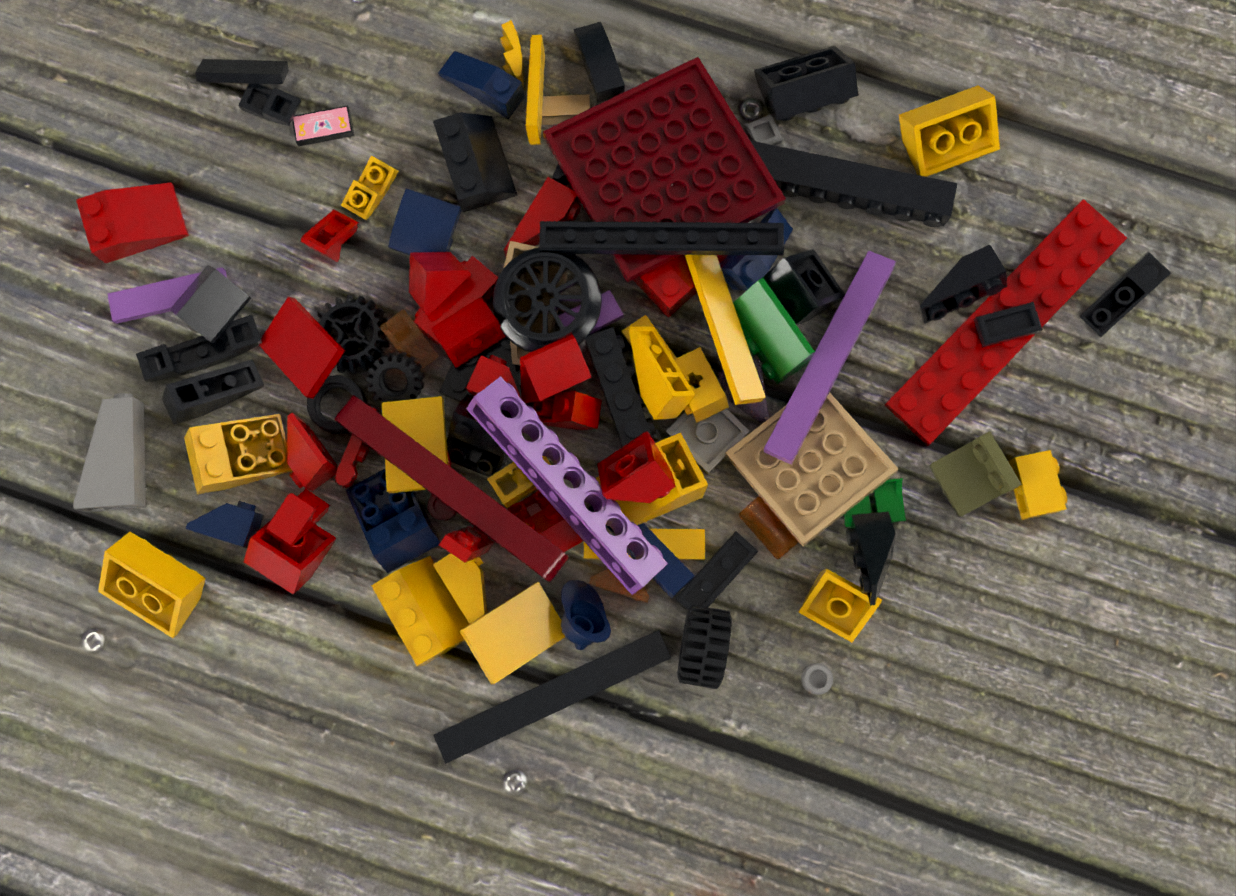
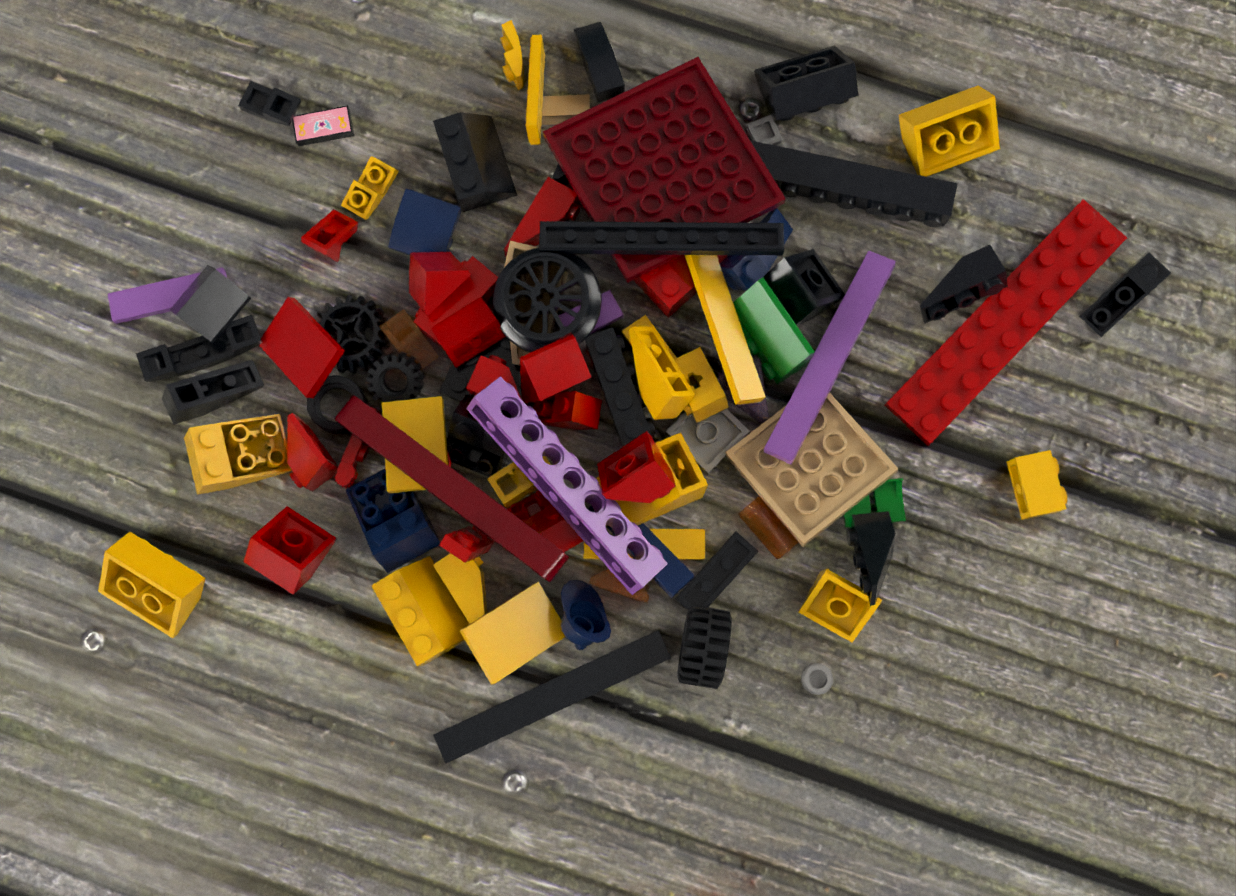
(115, 459): light grey slope -> none
(131, 220): red slope -> none
(229, 523): dark blue slope -> none
(242, 71): black tile -> none
(296, 517): red slope -> none
(439, 510): dark red tile -> none
(484, 82): dark blue slope -> none
(974, 474): olive bracket -> none
(1007, 324): black tile -> none

